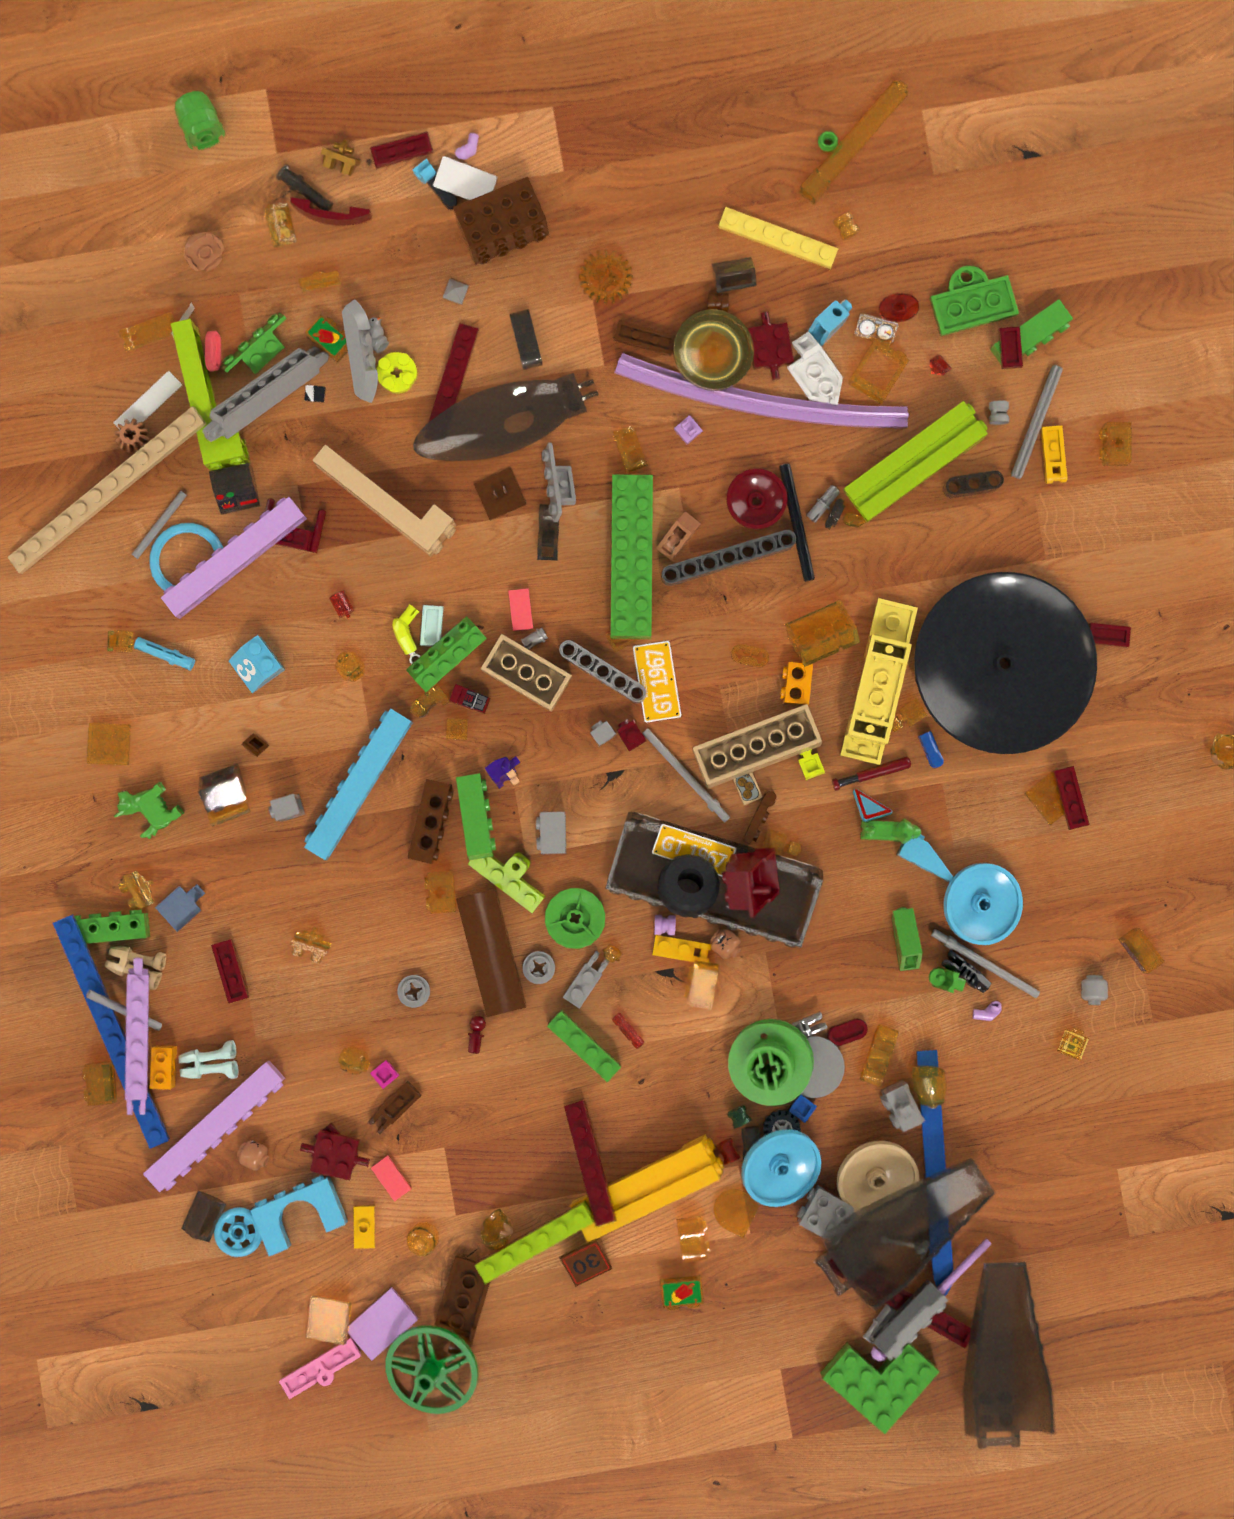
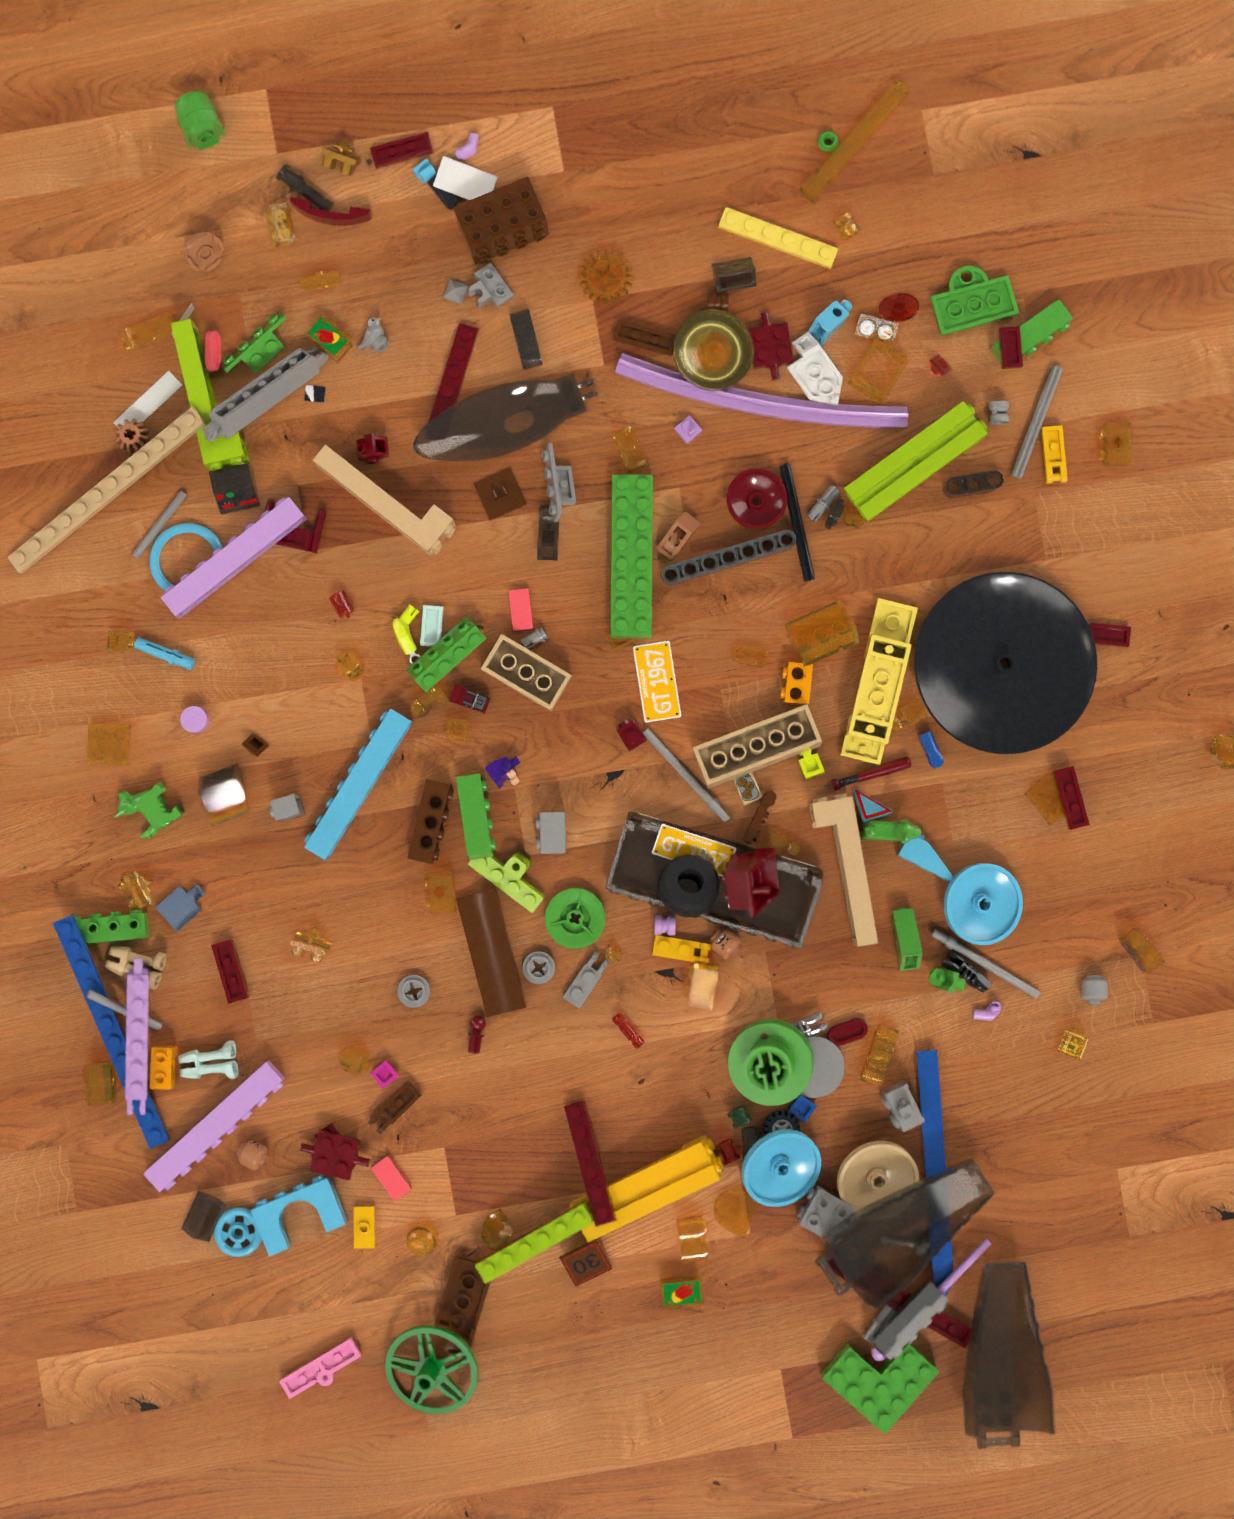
(194, 719): none -> lavender piece
(256, 664): medium azure slope -> none
(328, 1320): clear yellow tile -> none
(360, 351): light grey brick -> none
(372, 448): none -> dark red brick
(381, 1323): lavender tile -> none
(387, 365): neon yellow plate -> none
(490, 287): none -> light grey plate
(584, 1046): bright green brick -> none
(596, 664): light grey beam -> none
(602, 732): light grey plate -> none
(842, 816): none -> tan brick
(929, 1085): clear yellow helmet -> none

